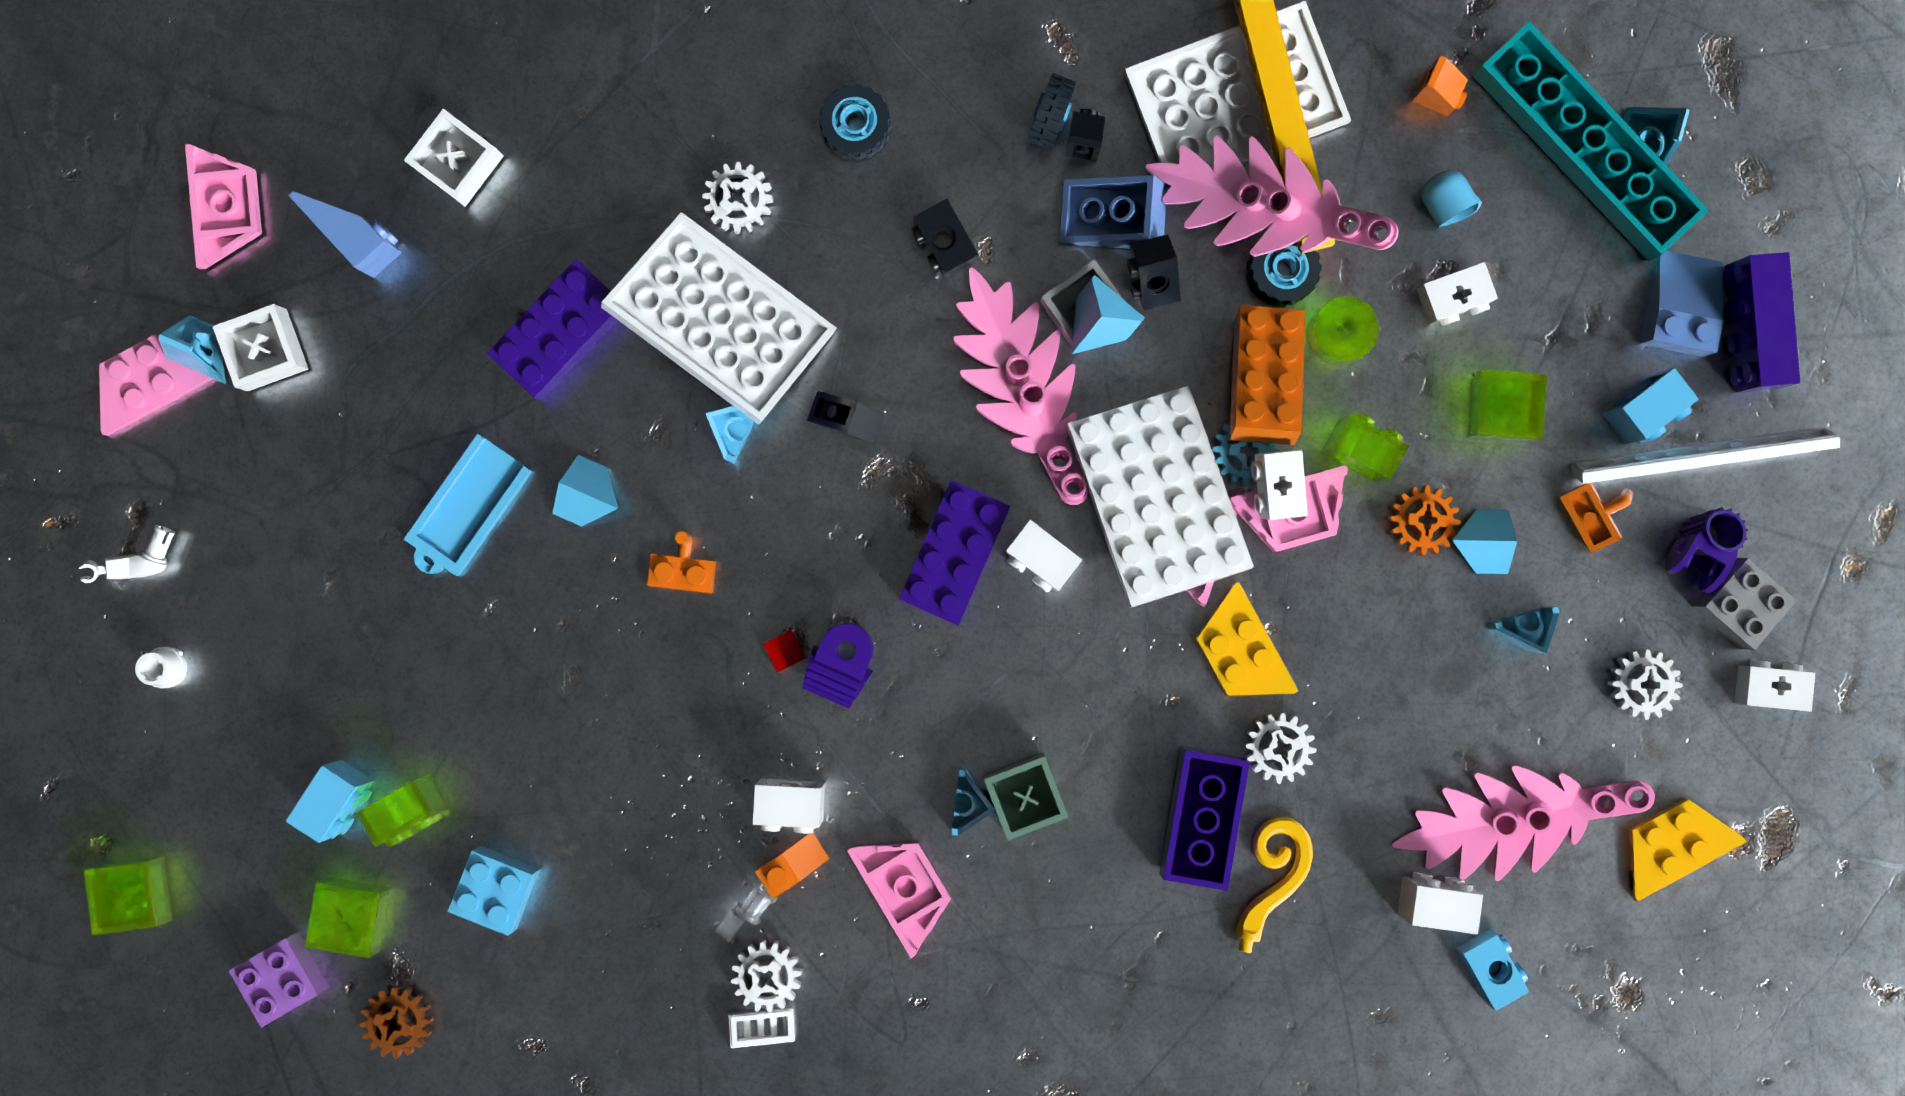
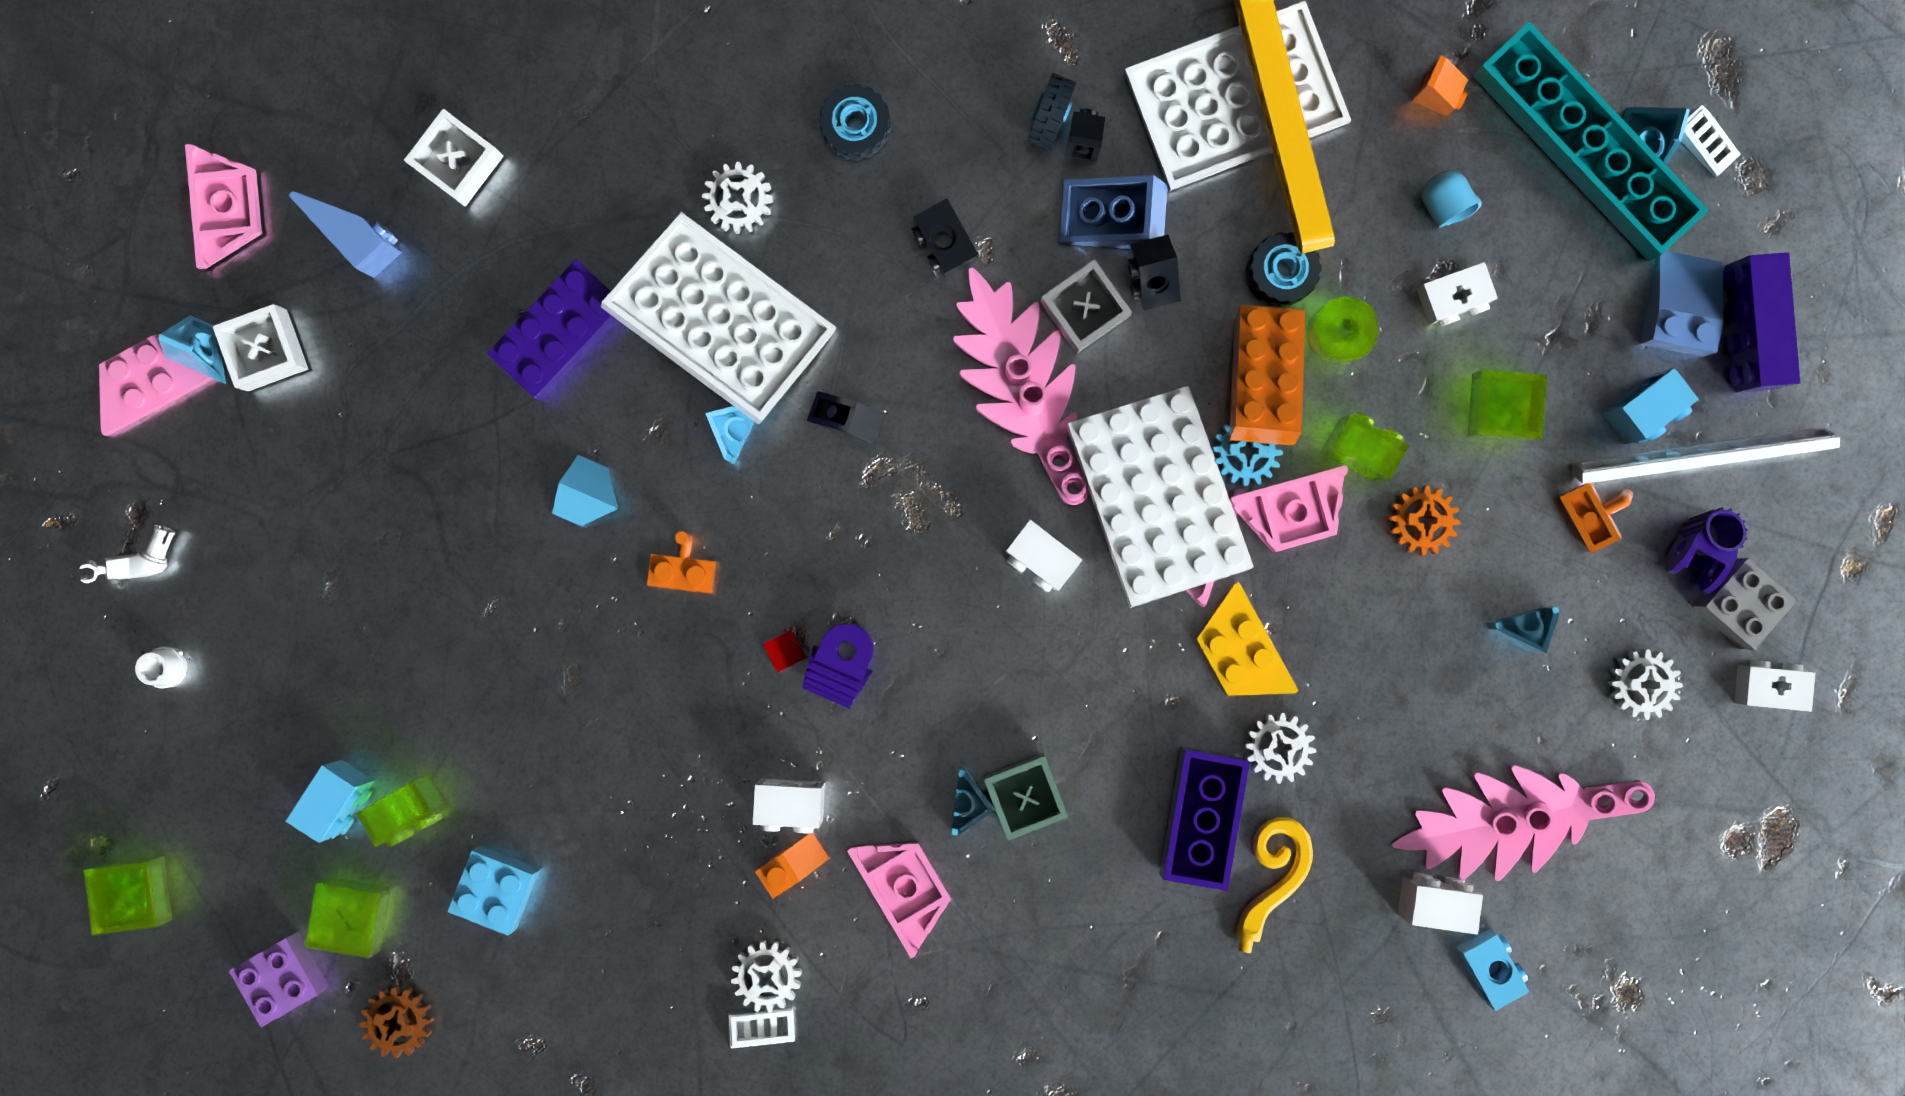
(466, 507): medium azure piece -> none
(749, 910): clear connector -> none
(954, 552): dark purple brick -> none
(1102, 317): medium azure slope -> none
(1264, 201): bright pink plant -> none
(1287, 500): white brick -> none
(1488, 541): medium azure slope -> none
(1676, 845): yellow wing -> none
(1708, 124): none -> white slope

